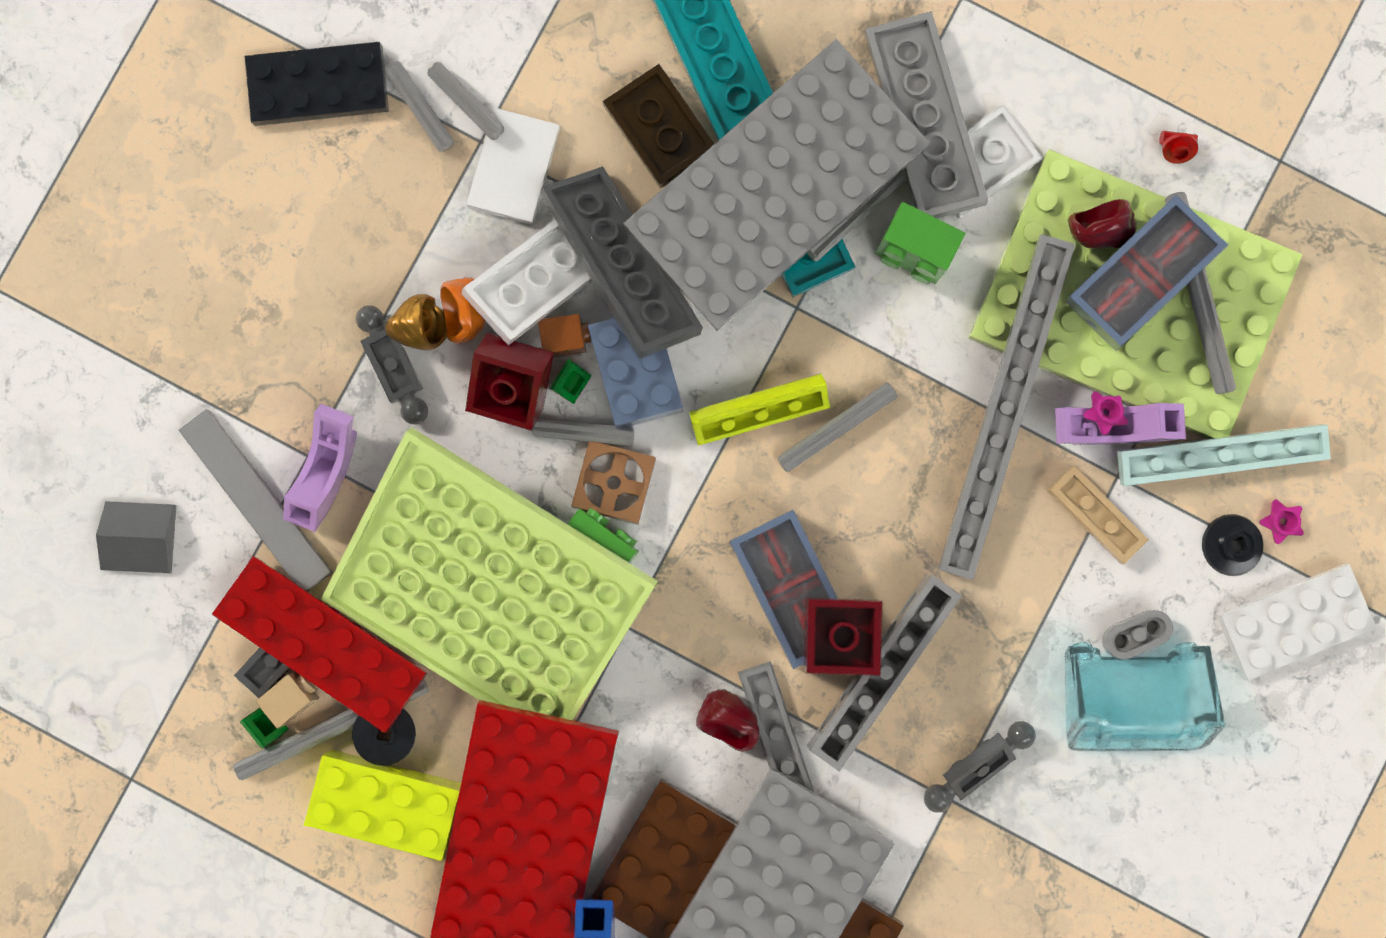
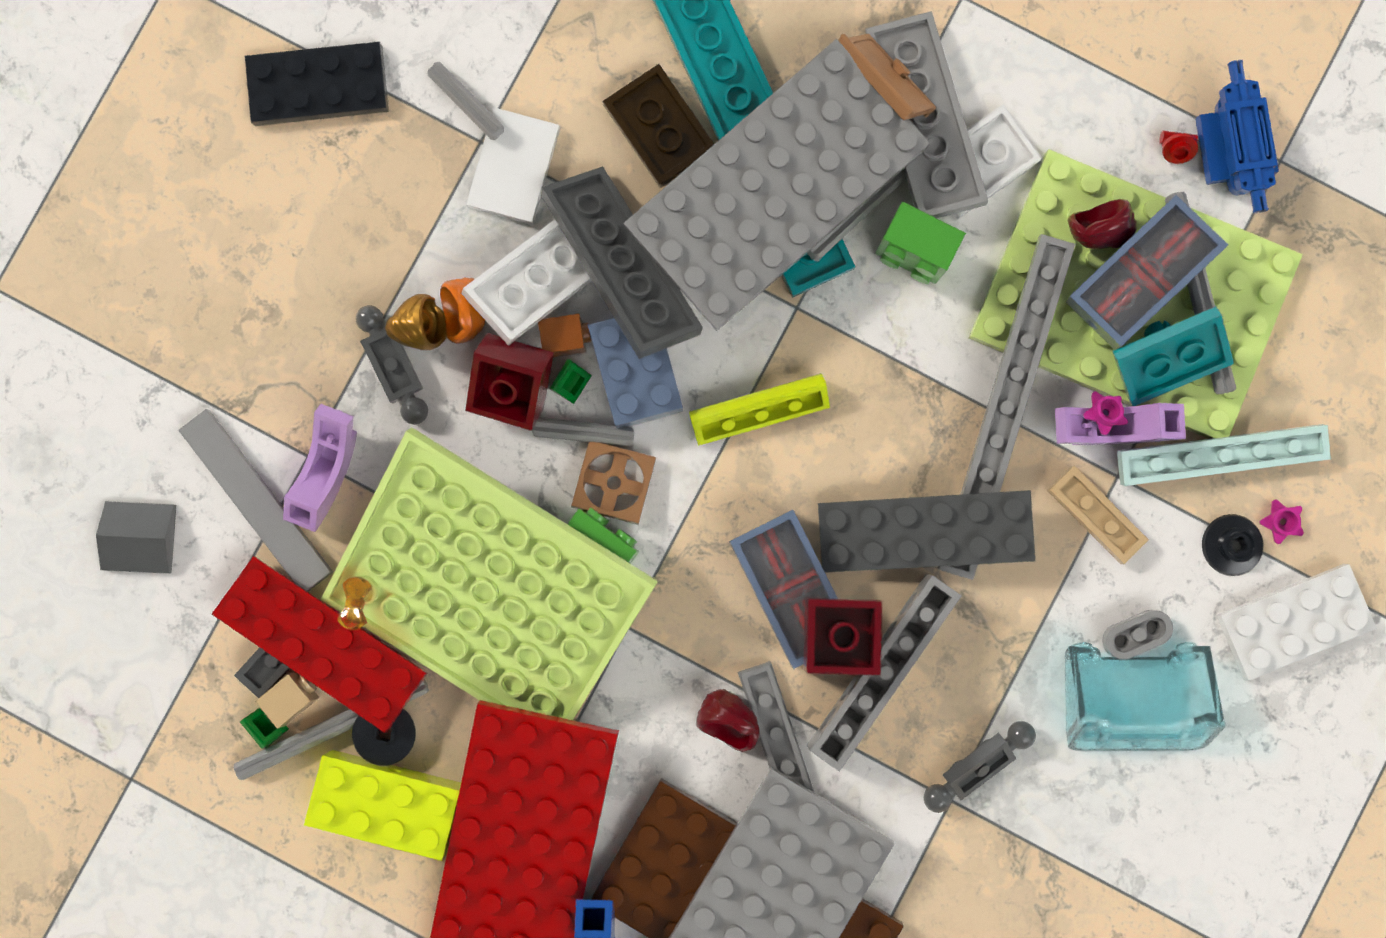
(352, 615): none -> clear orange piece
(419, 106): light grey axle -> none
(837, 427): light grey axle -> none
(887, 77): none -> medium nougat door
(927, 531): none -> dark grey plate
(1173, 355): none -> teal plate
(1239, 140): none -> blue piece

